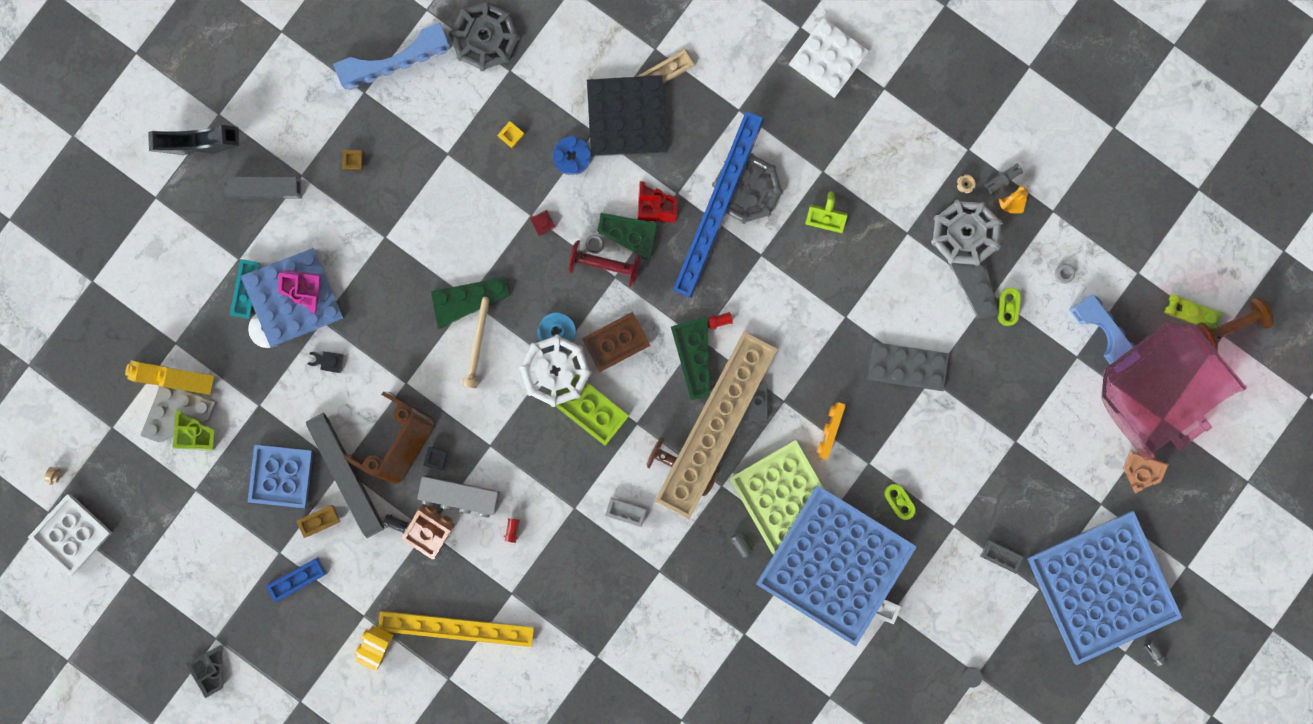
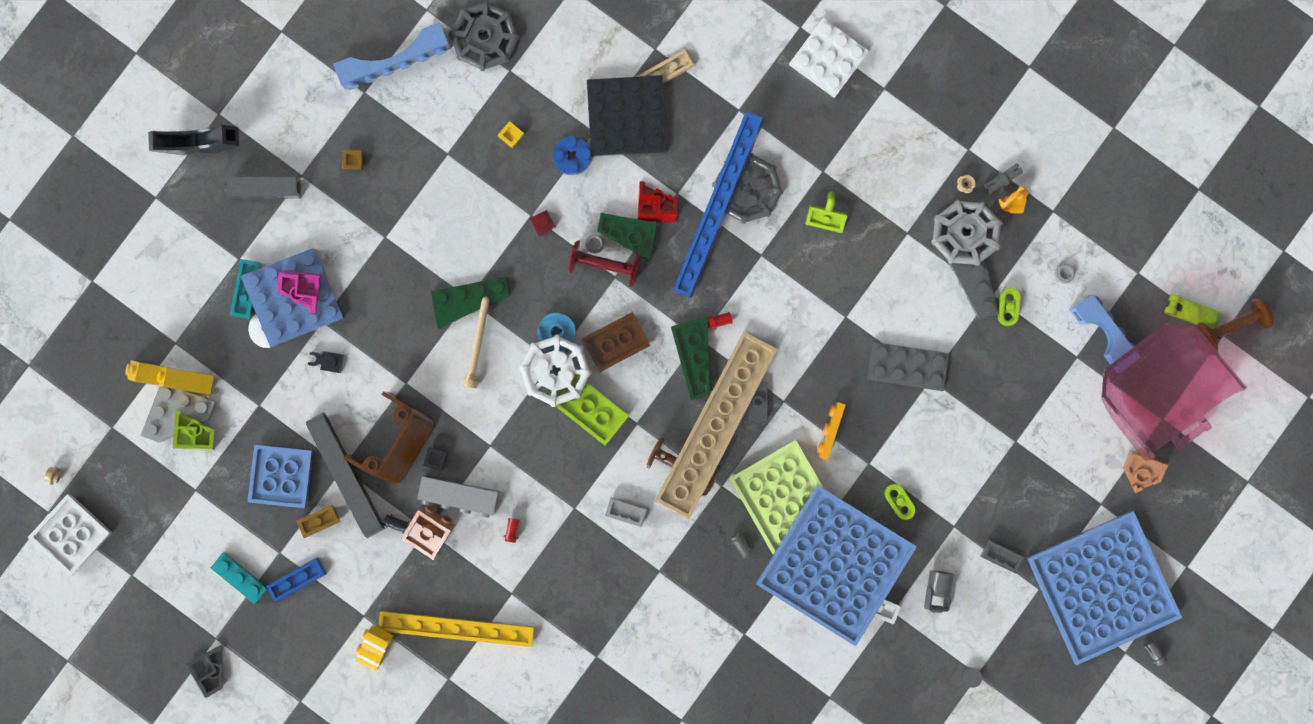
(239, 578): none -> teal plate
(939, 585): none -> dark grey piece

